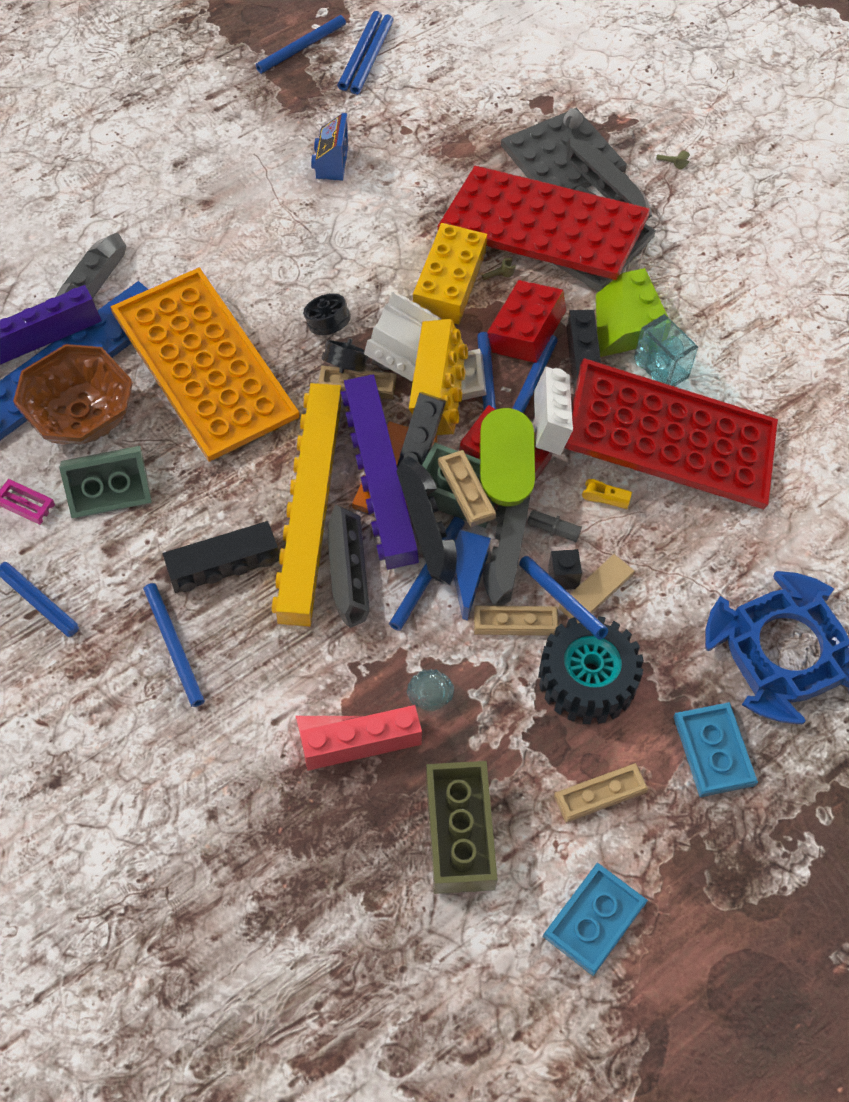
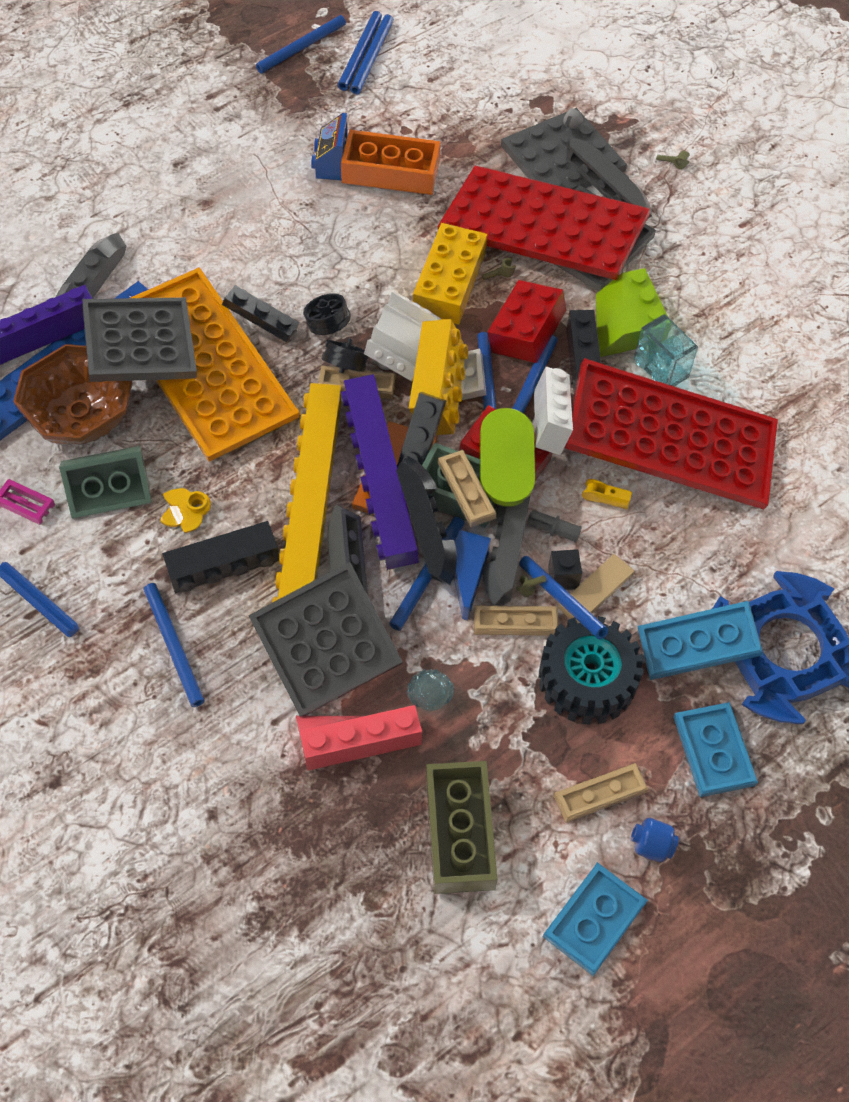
(138, 339): none -> dark grey plate
(182, 509): none -> yellow plate
(260, 313): none -> black plate
(325, 639): none -> dark grey plate
(390, 162): none -> orange brick
(528, 586): none -> olive hand
(654, 840): none -> blue head
(700, 640): none -> dark azure tile

